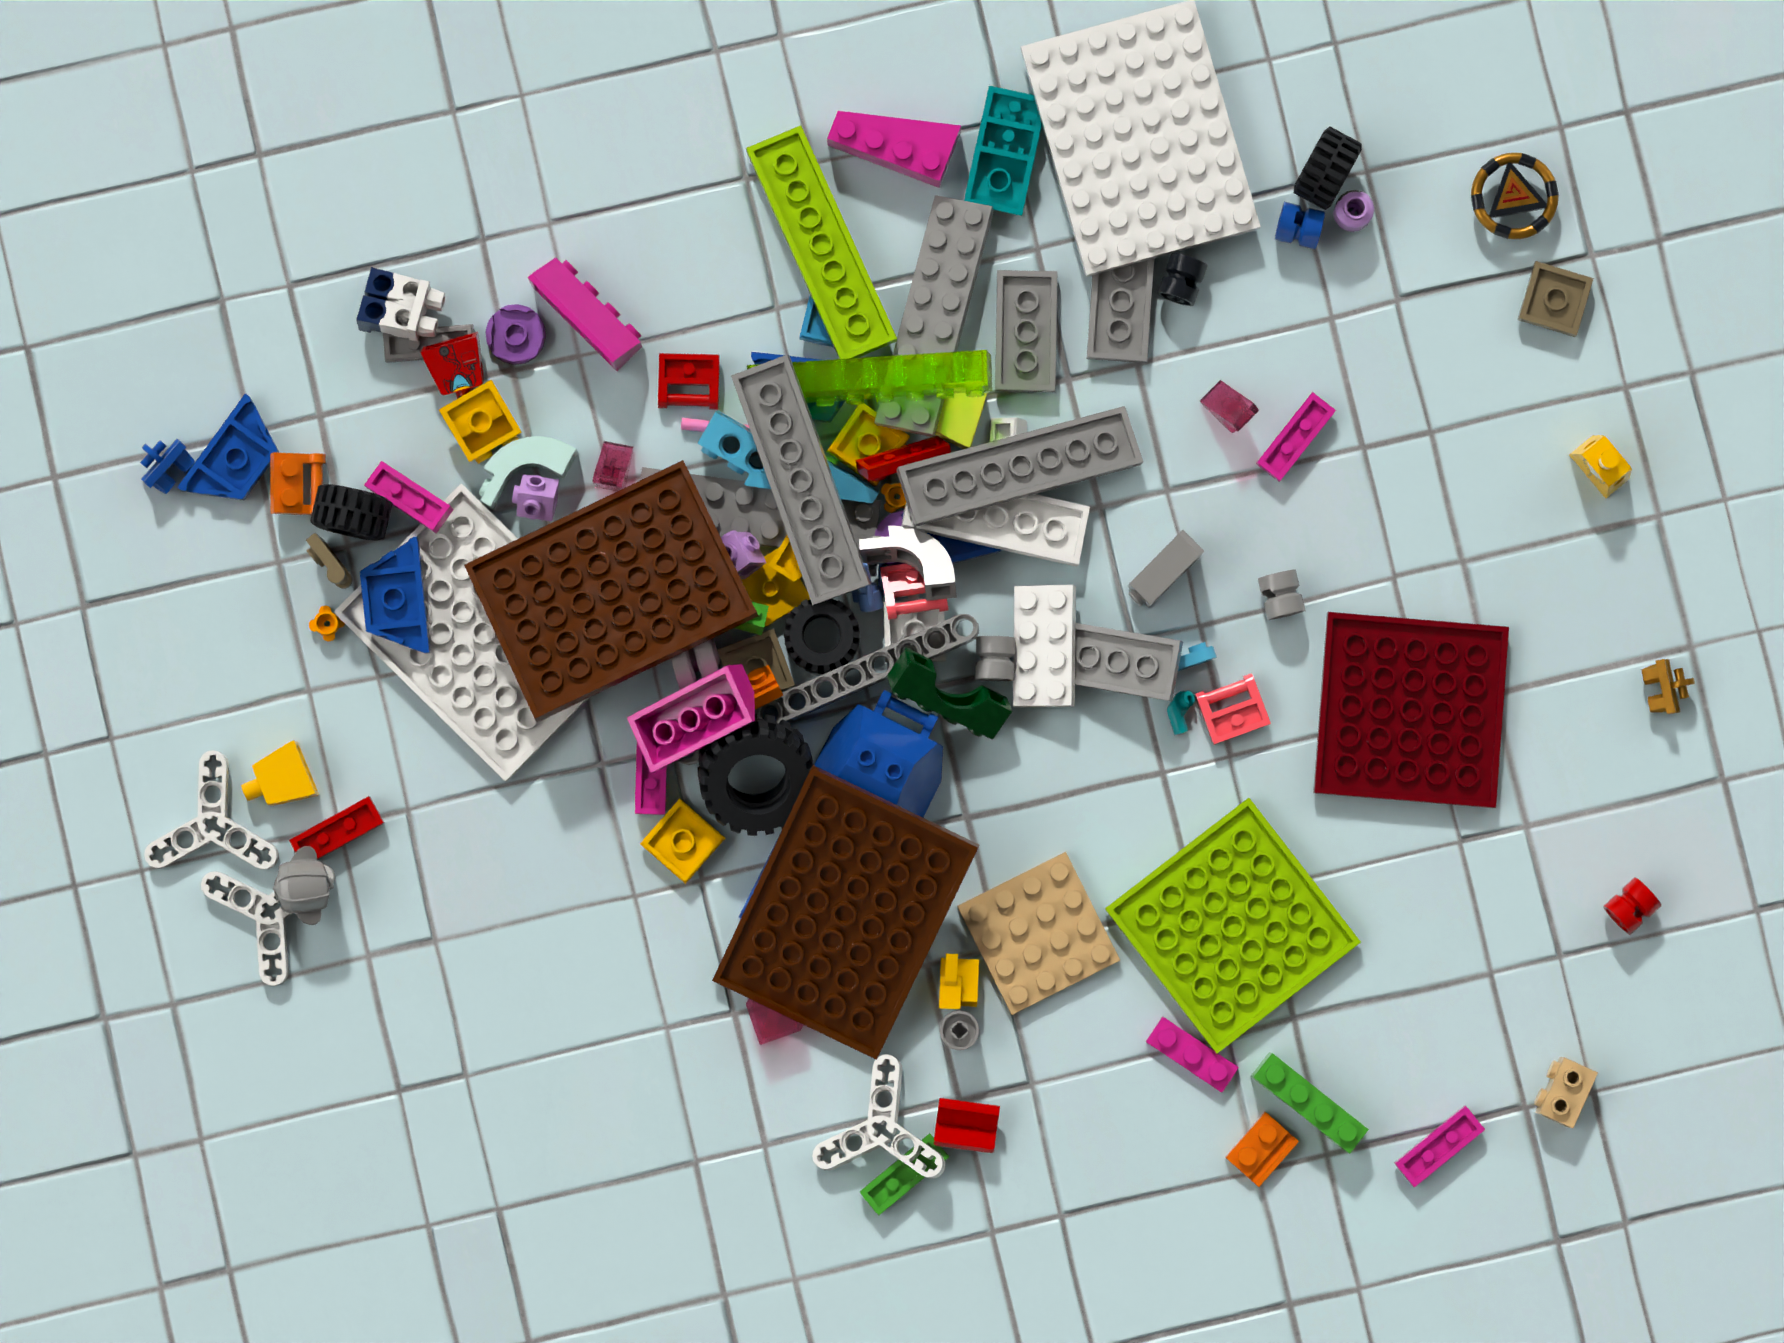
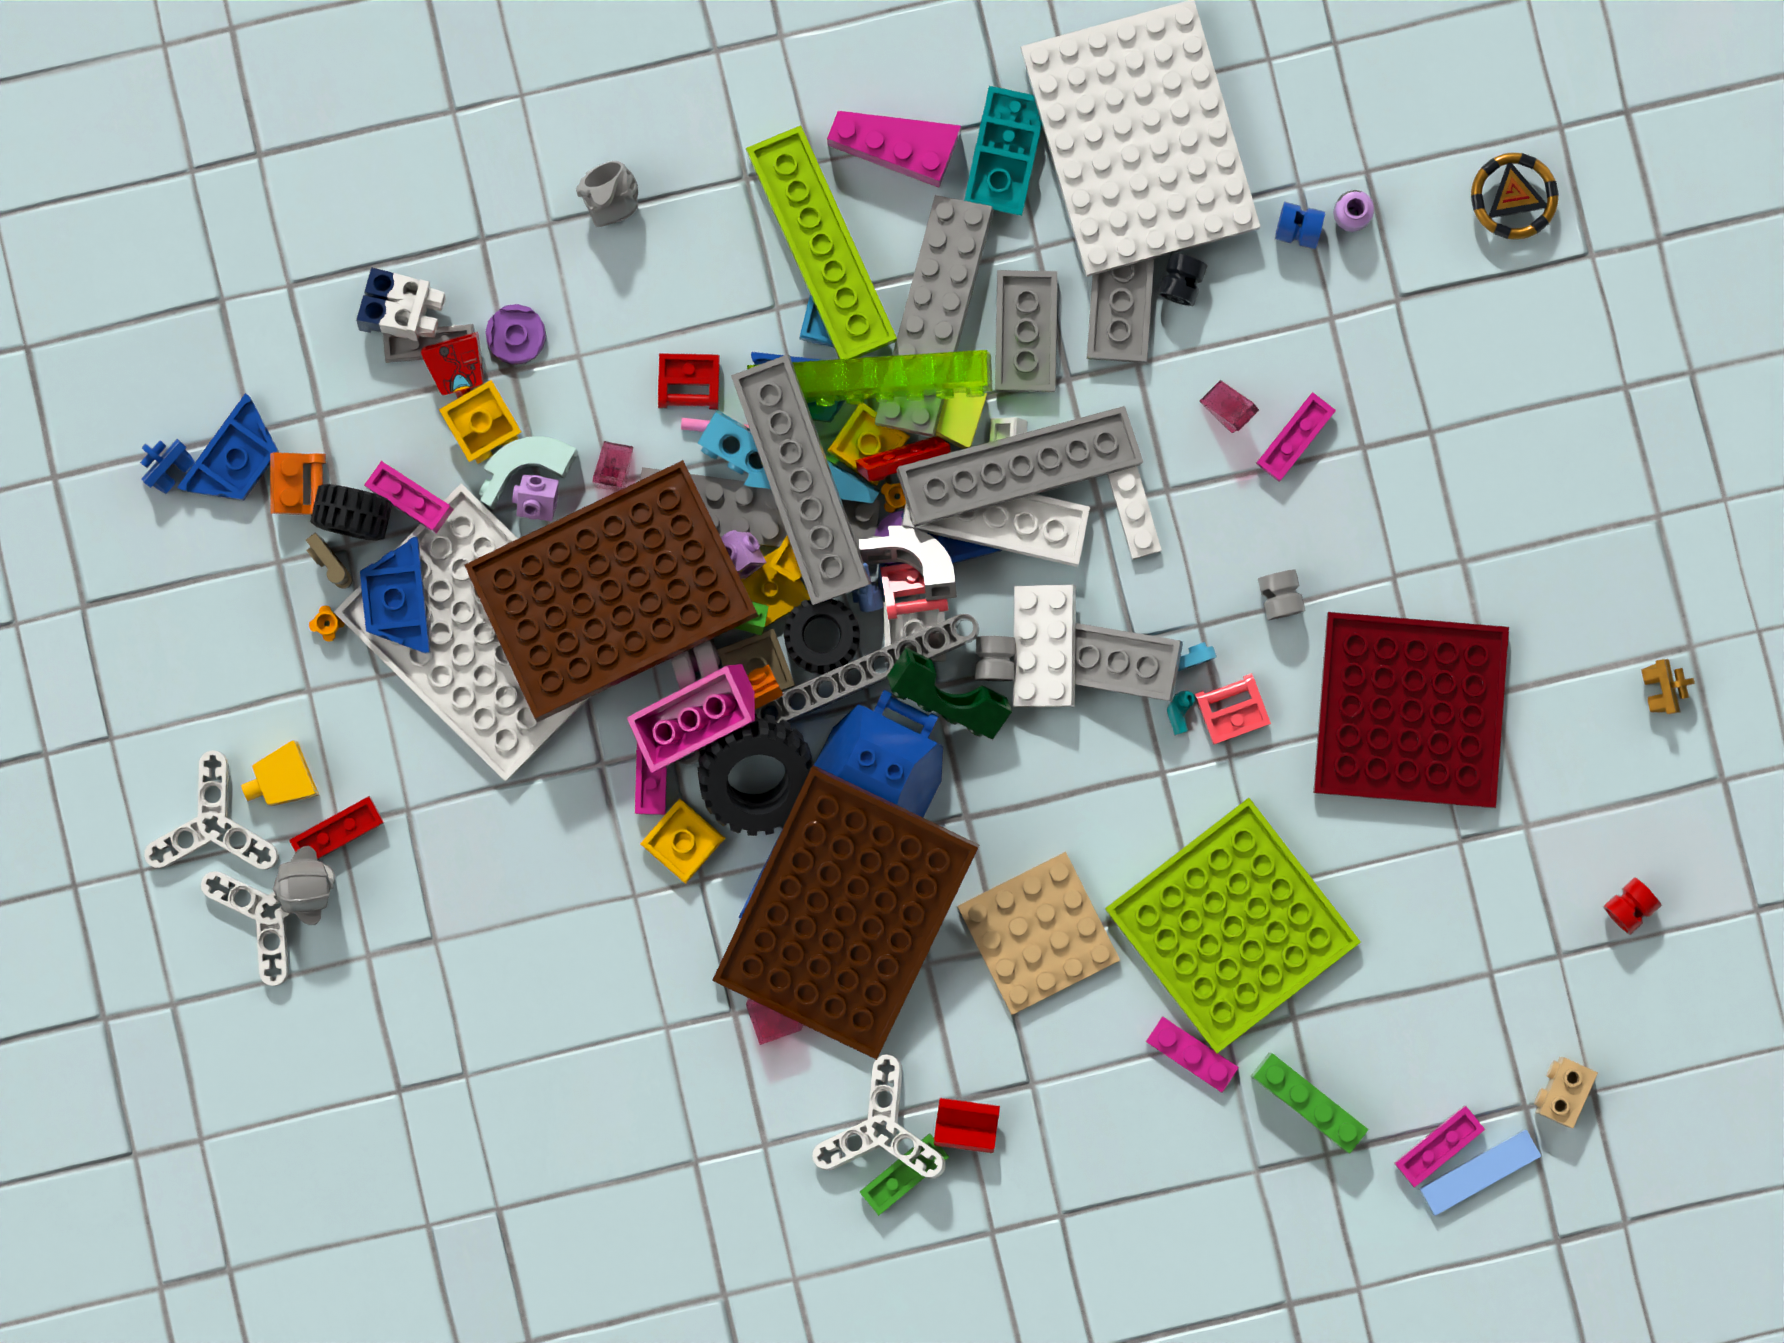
(585, 312): dark pink slope -> none
(609, 193): none -> light grey piece
(958, 982): yellow piece -> none
(959, 1030): light grey wheel -> none
(1134, 512): none -> white plate
(1164, 569): light grey slope -> none
(1262, 1149): orange plate -> none
(1327, 168): black tyre -> none
(1480, 1172): none -> light blue tile
(1555, 299): dark tan plate -> none
(1602, 464): yellow torso -> none

